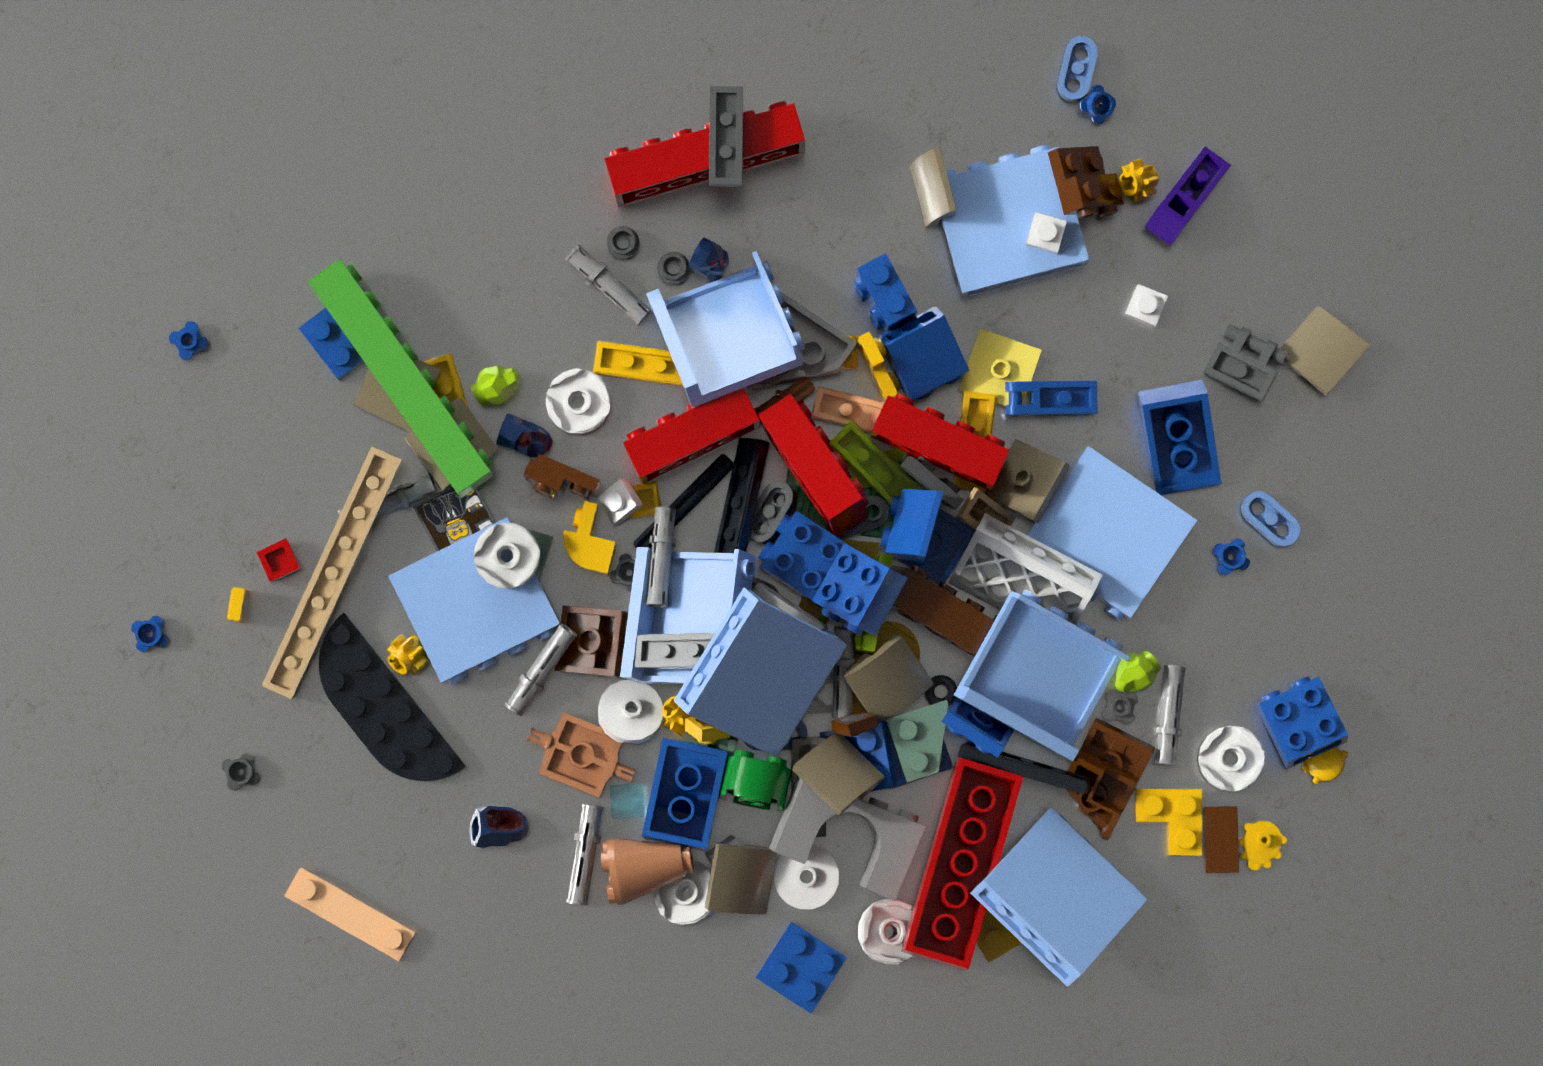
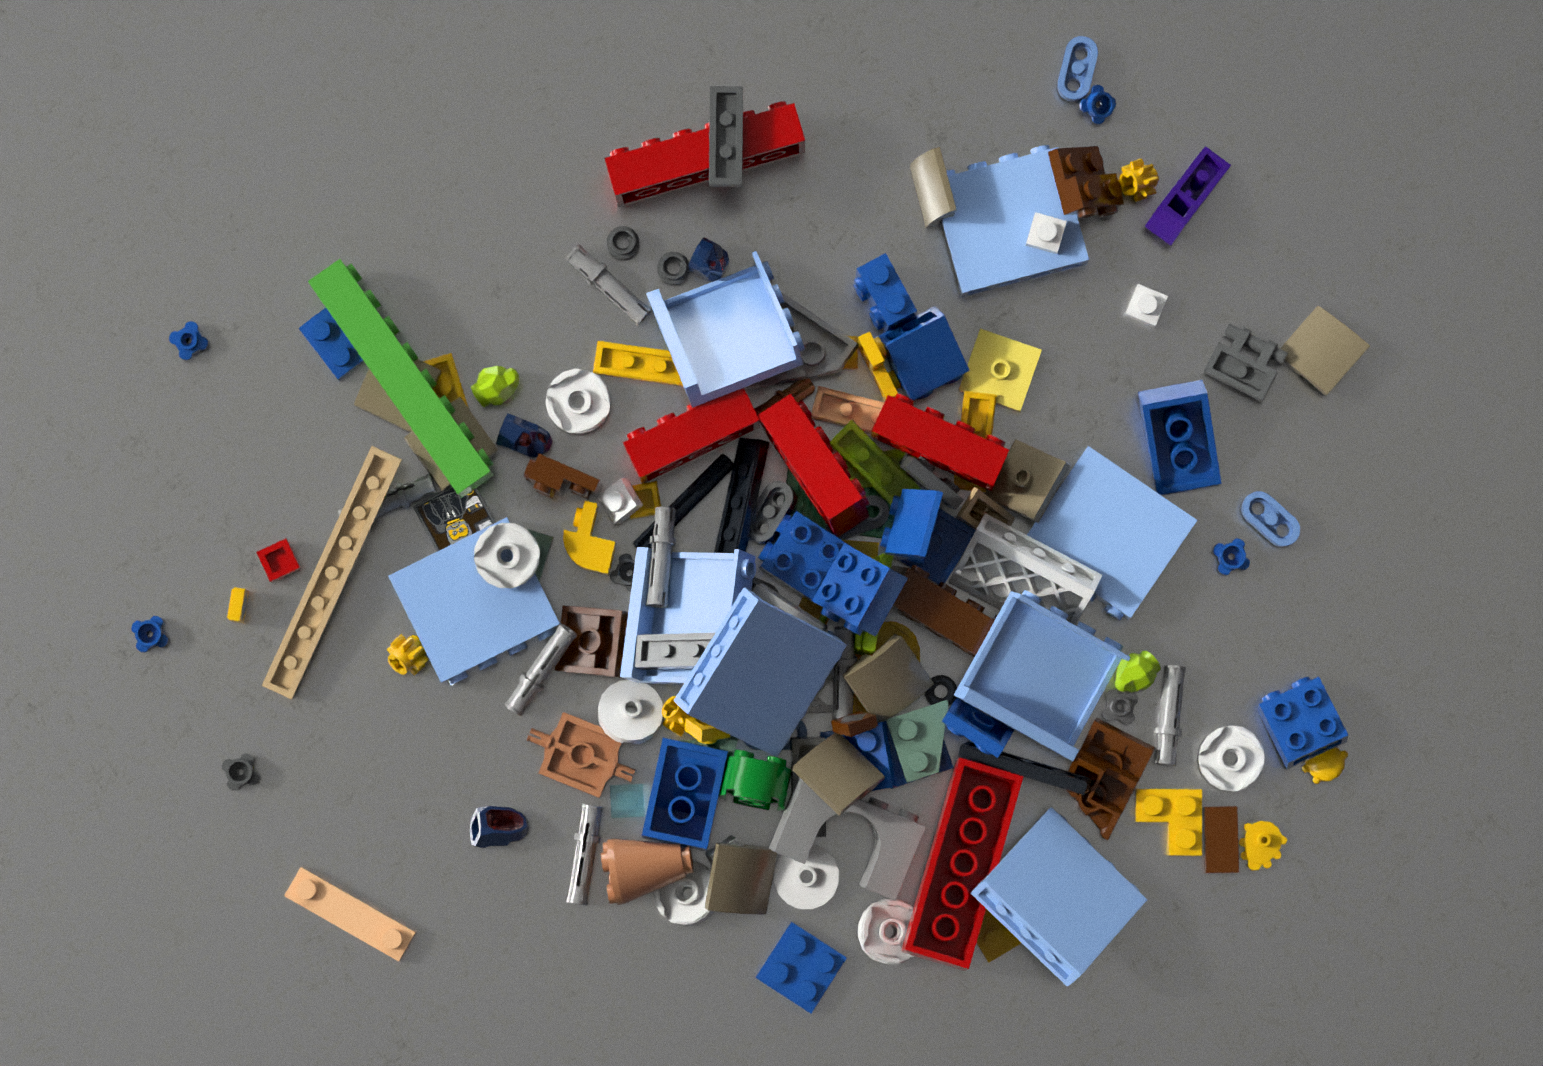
(381, 708): black plate -> none
(1052, 397): blue plate -> none

